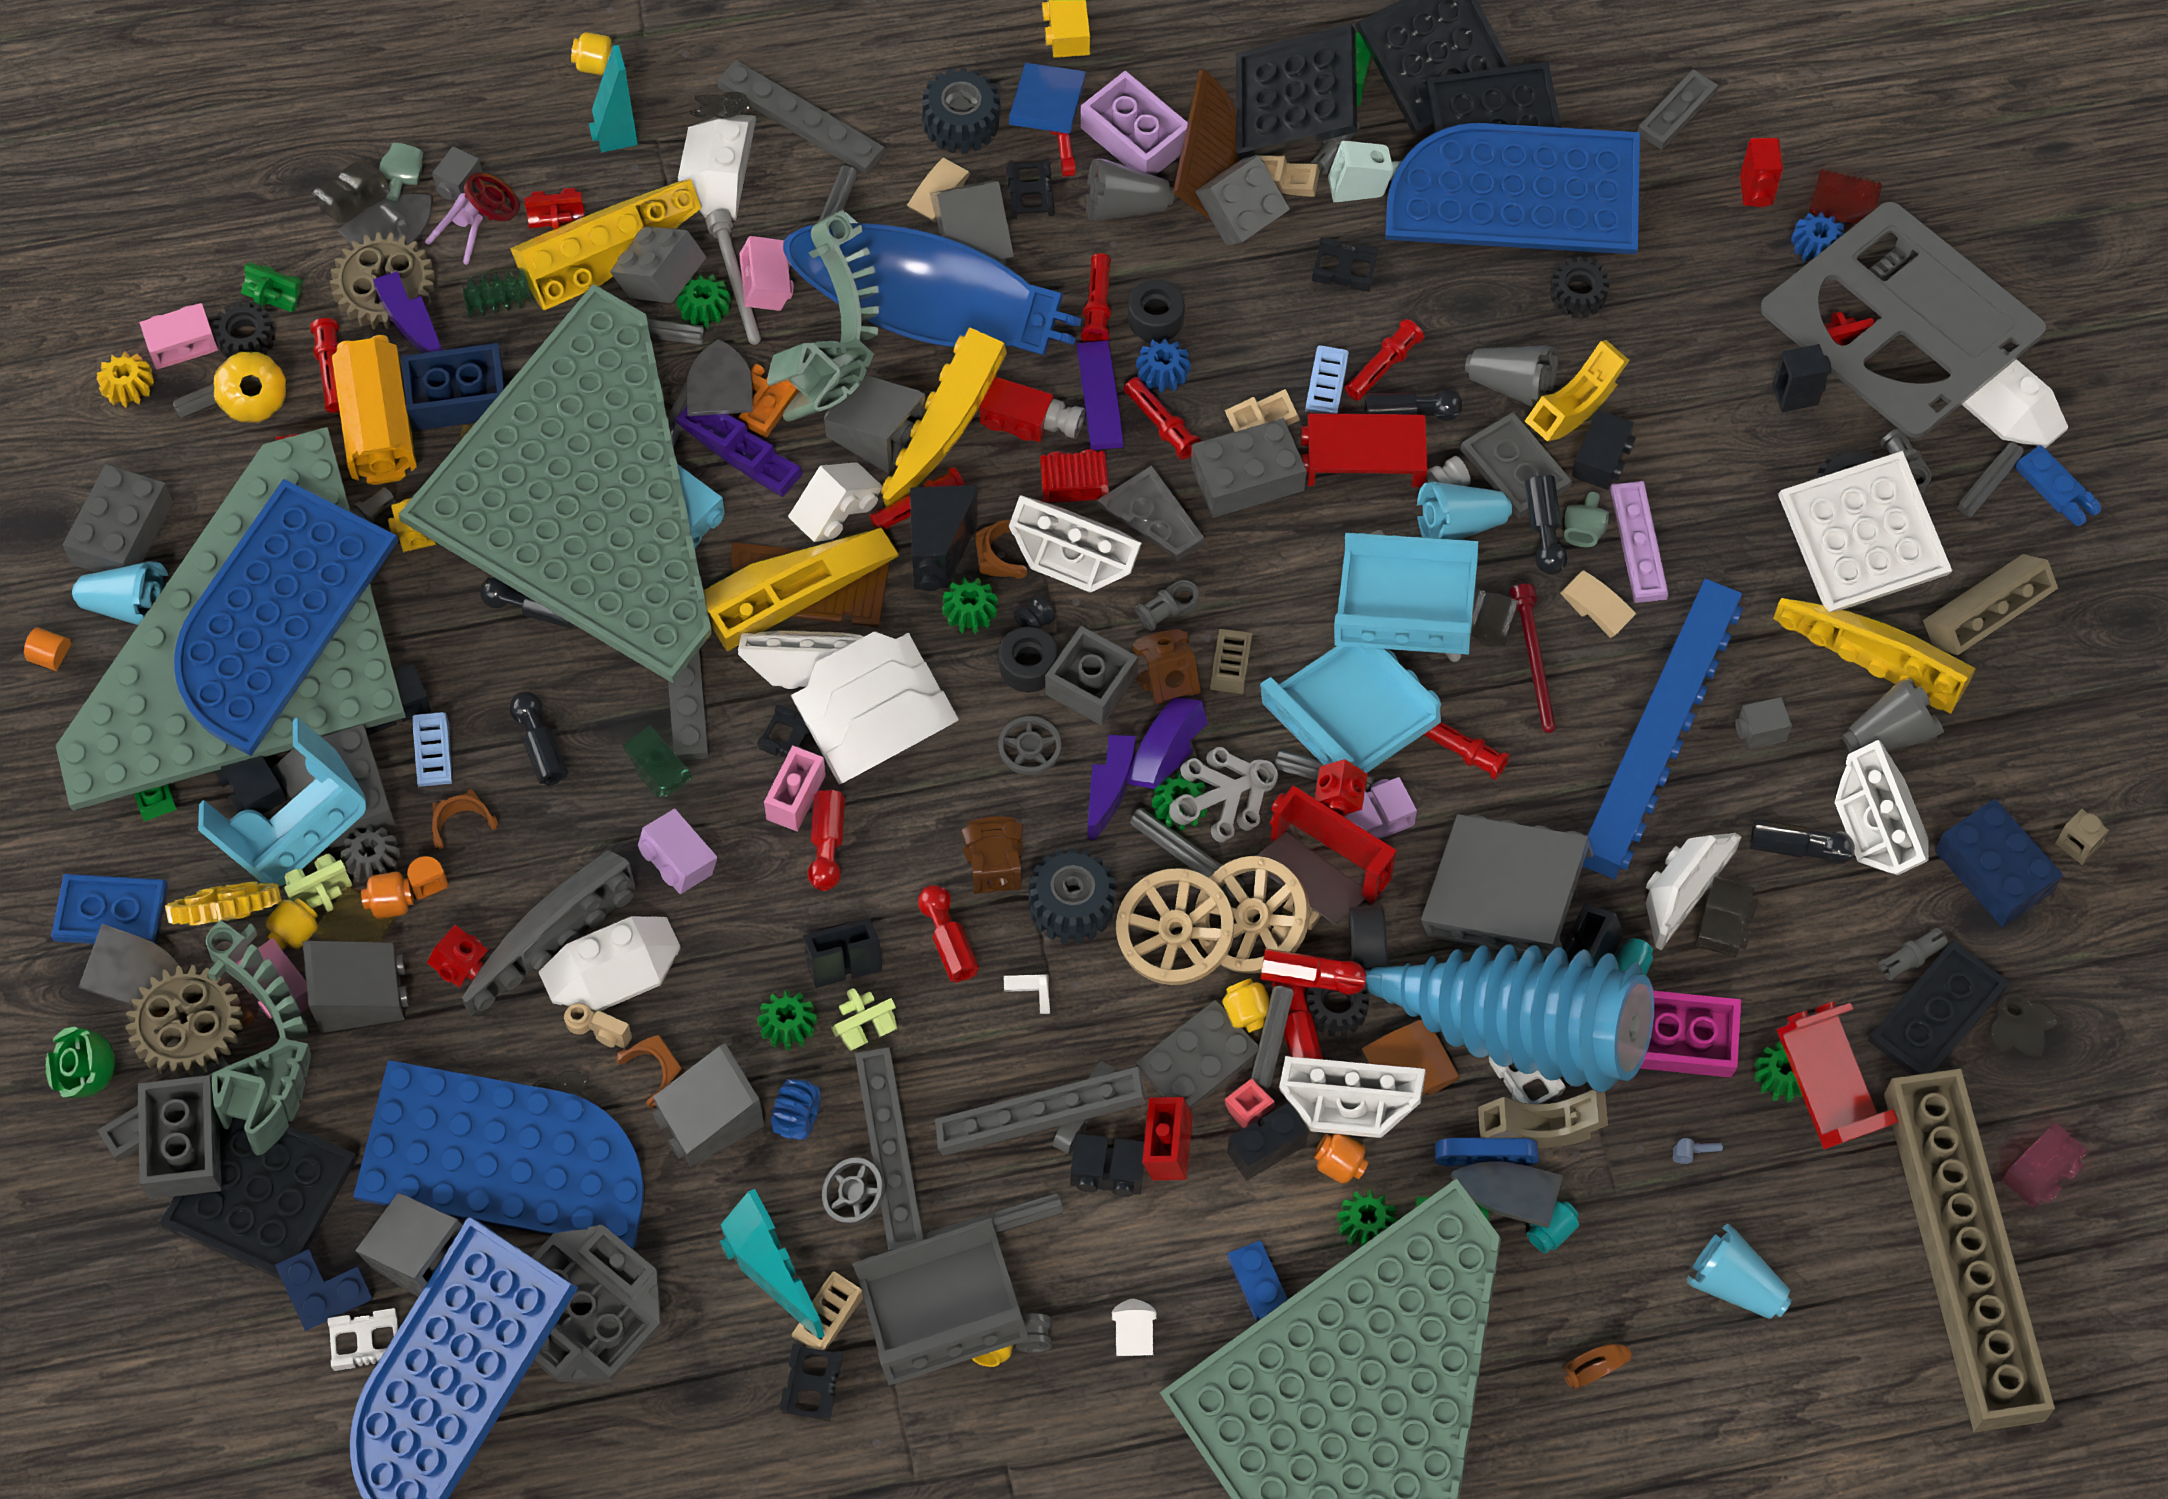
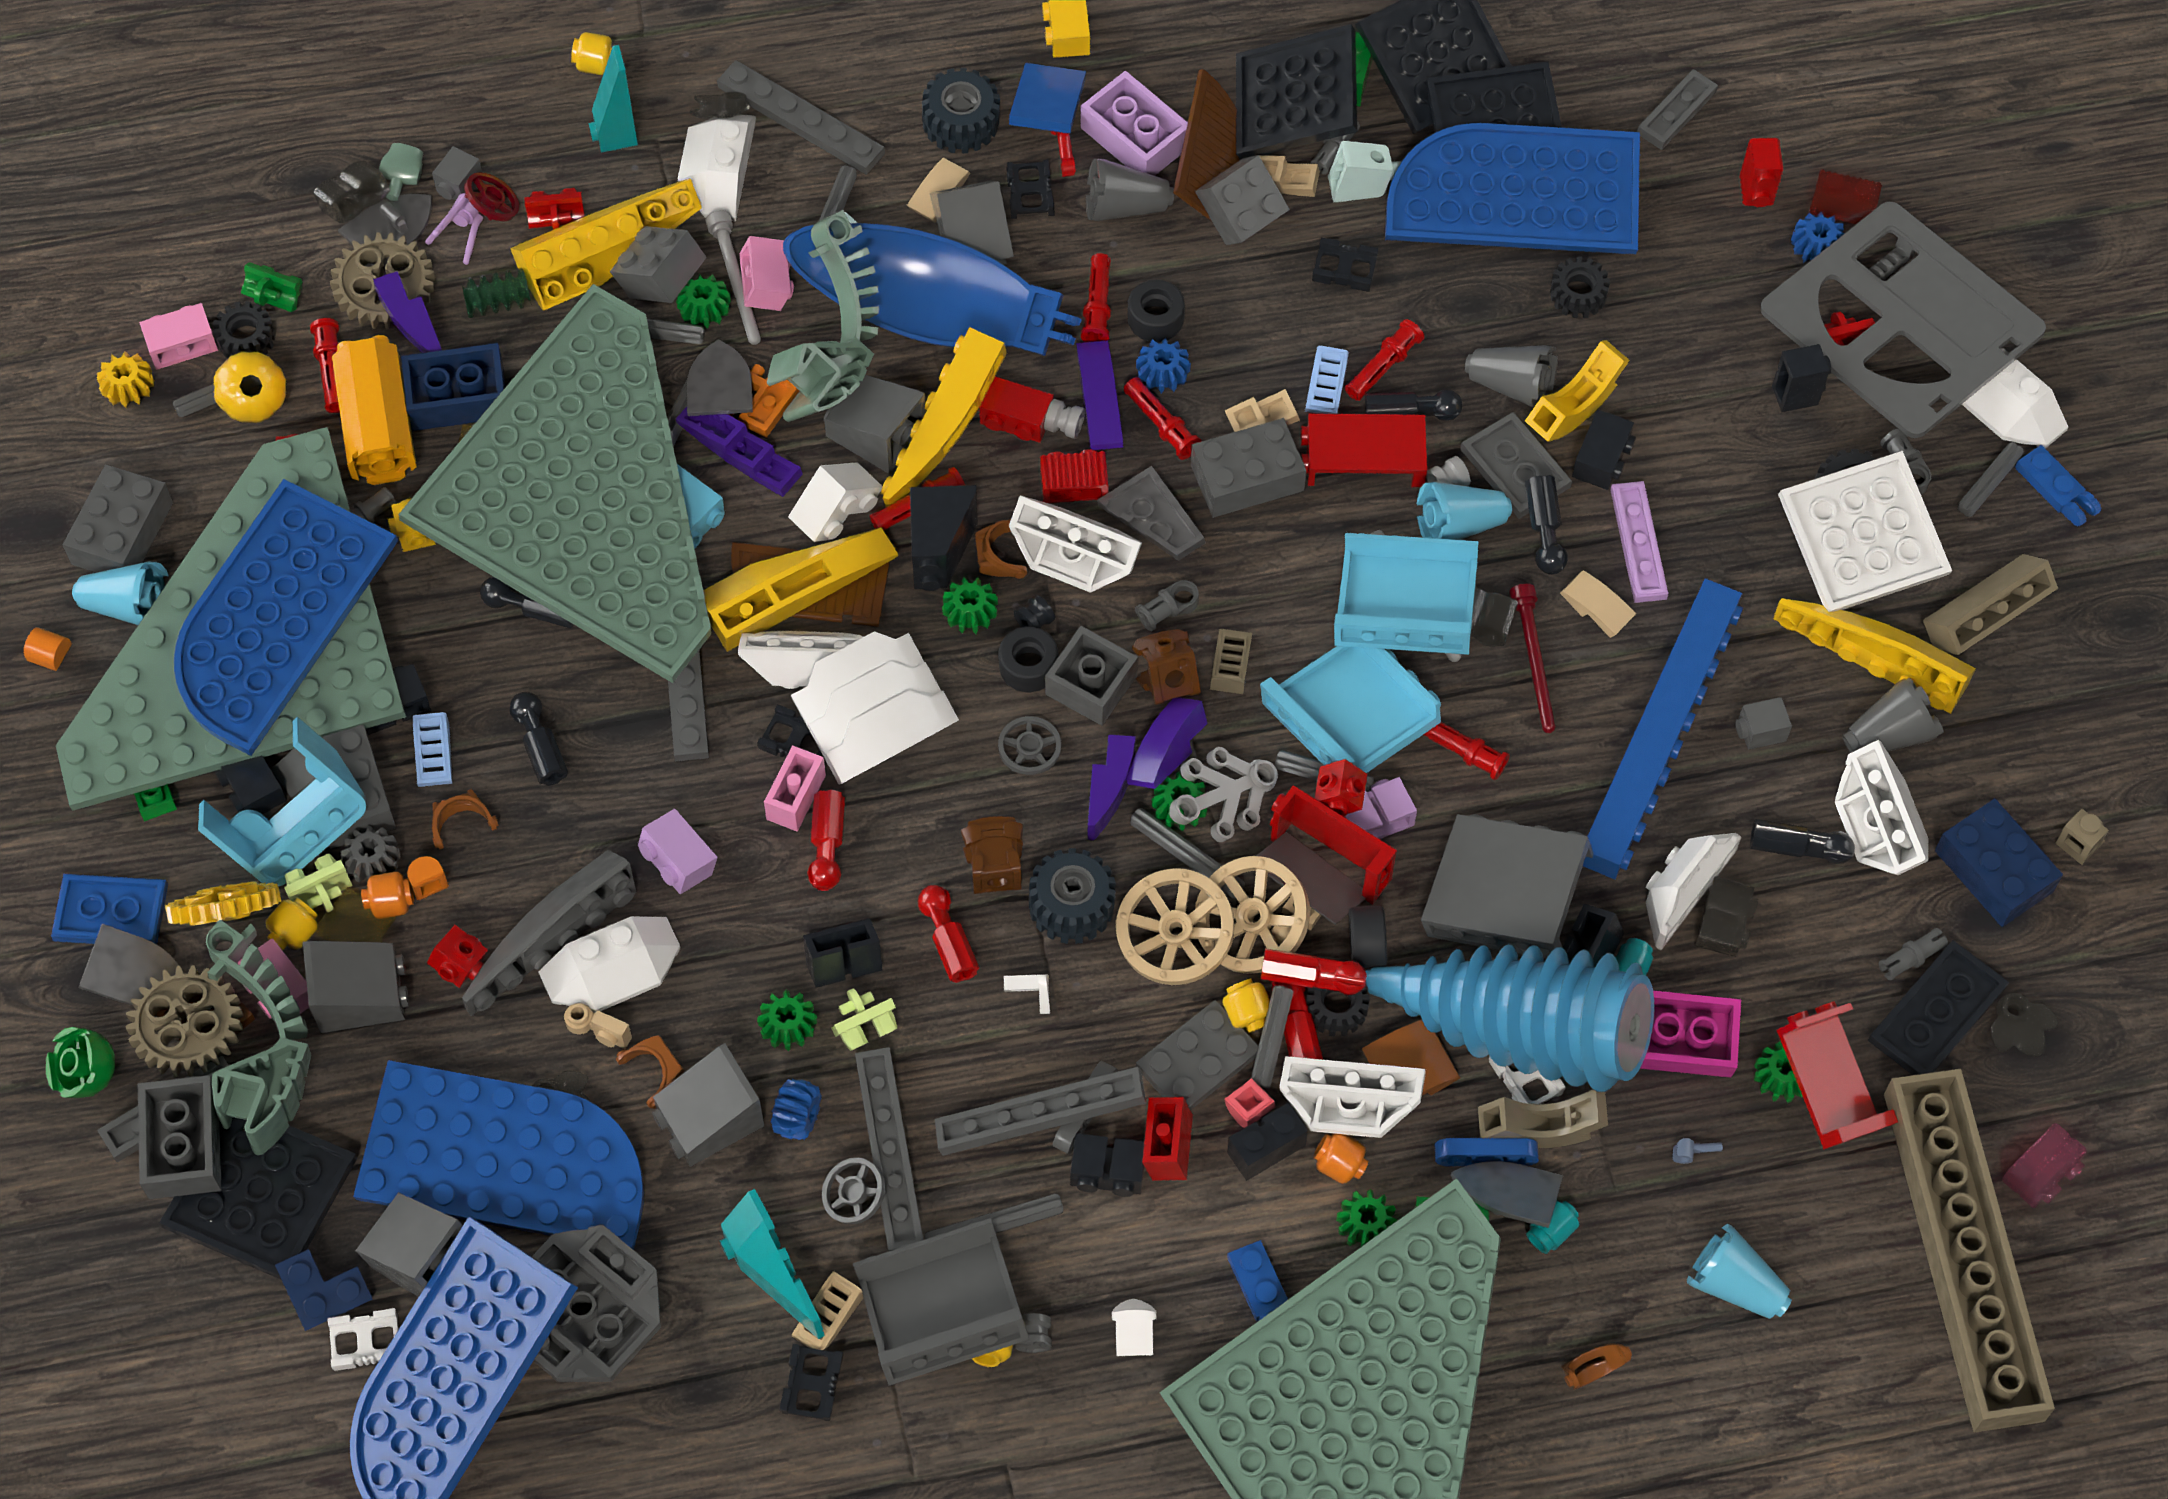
(656, 763): clear green brick -> none
(1585, 522): sand green piece -> none

